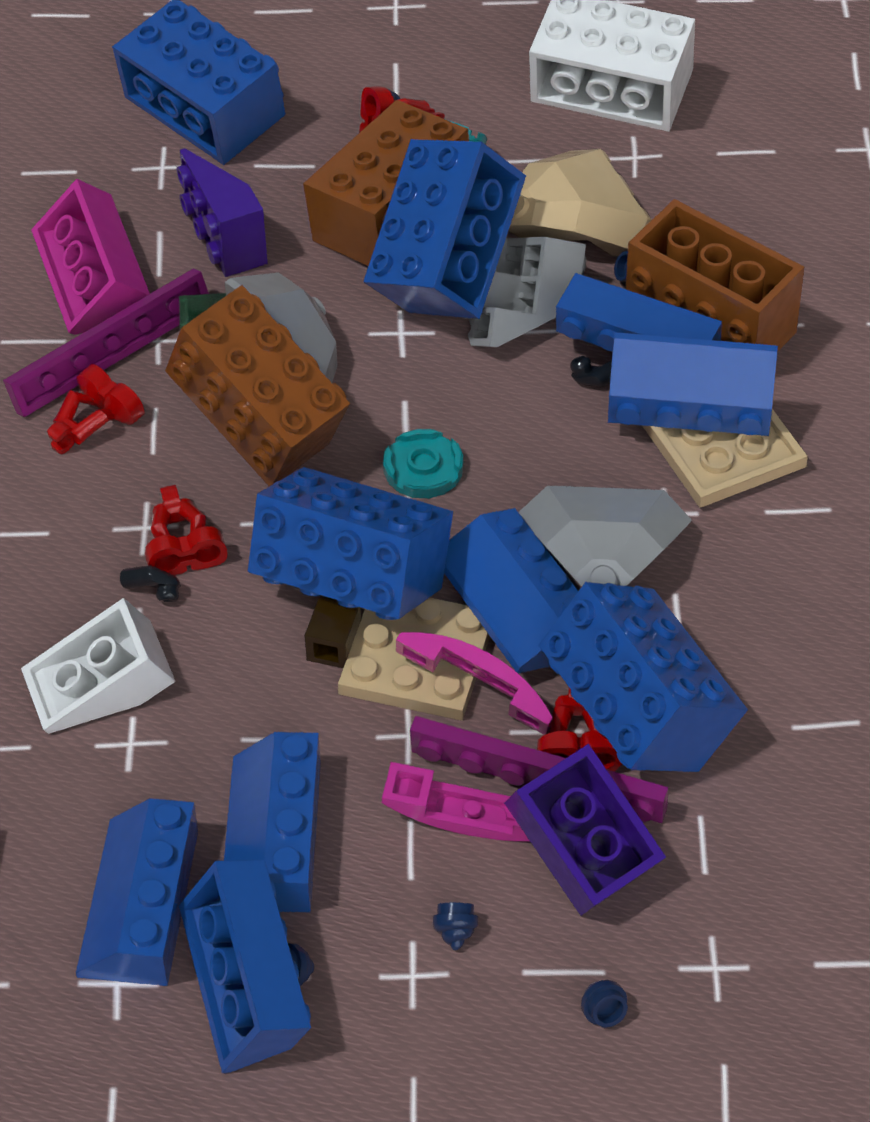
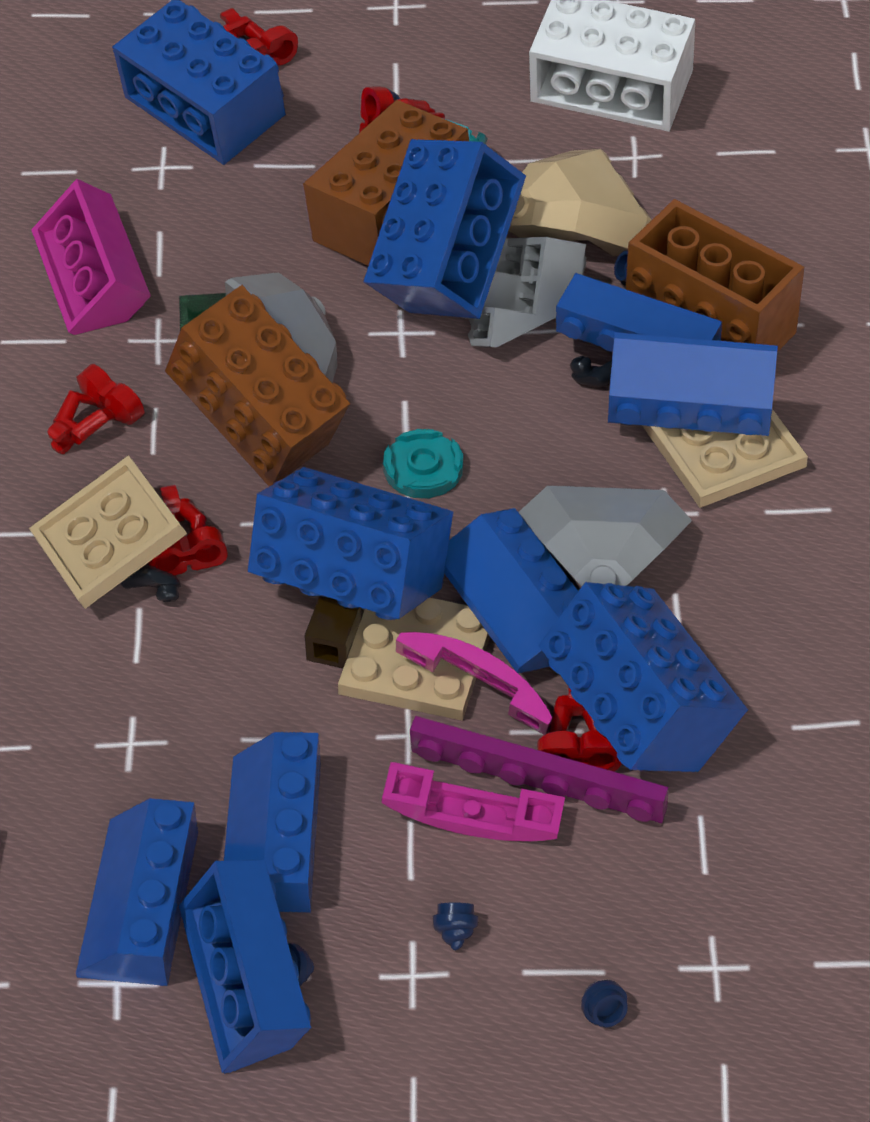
(98, 669): white slope -> none
(102, 344): magenta plate -> none
(107, 531): none -> tan plate
(223, 214): dark purple slope -> none
(276, 42): none -> red piece
(584, 829): dark purple brick -> none

